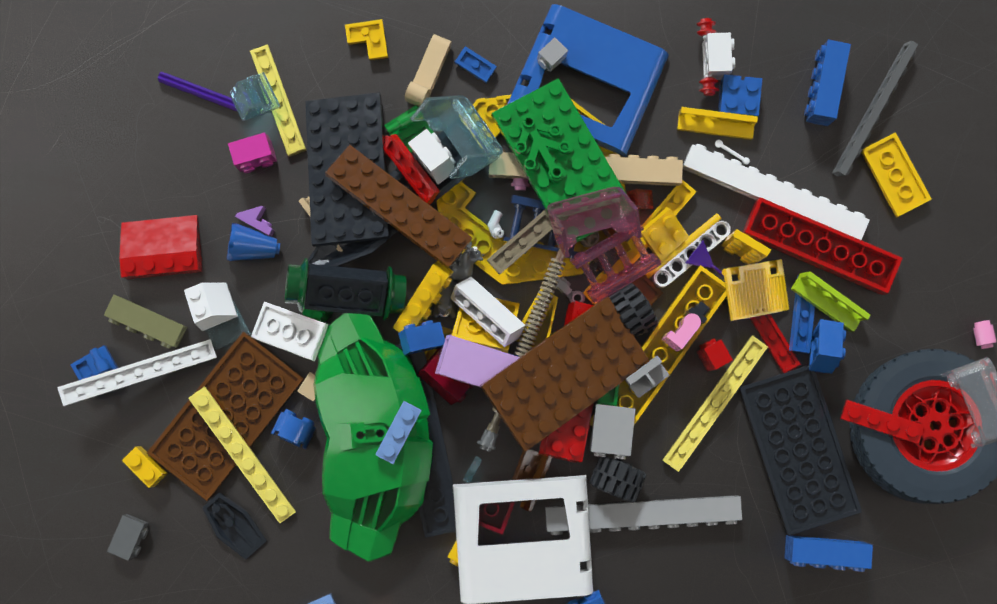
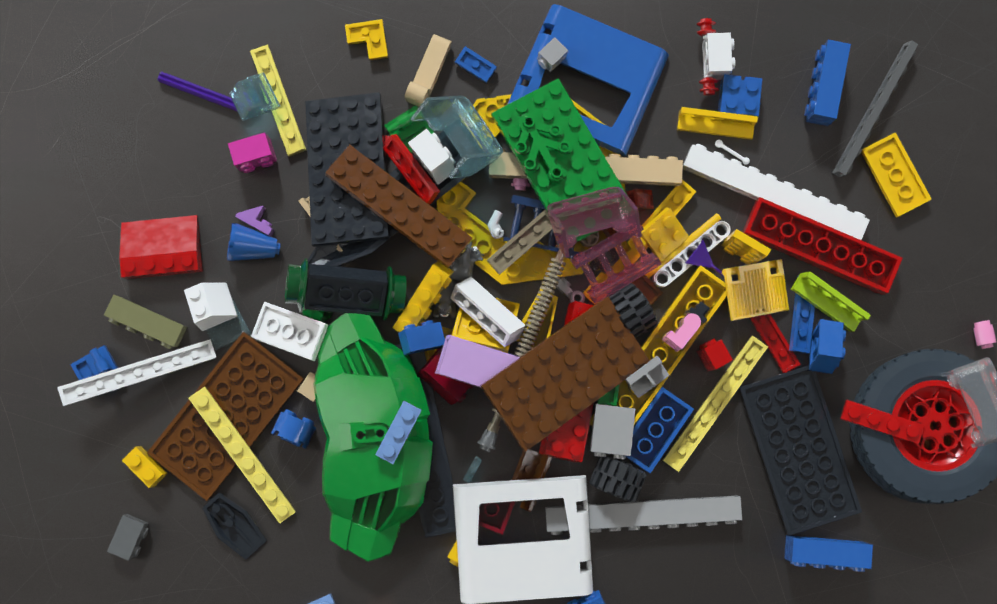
(657, 429): none -> blue brick

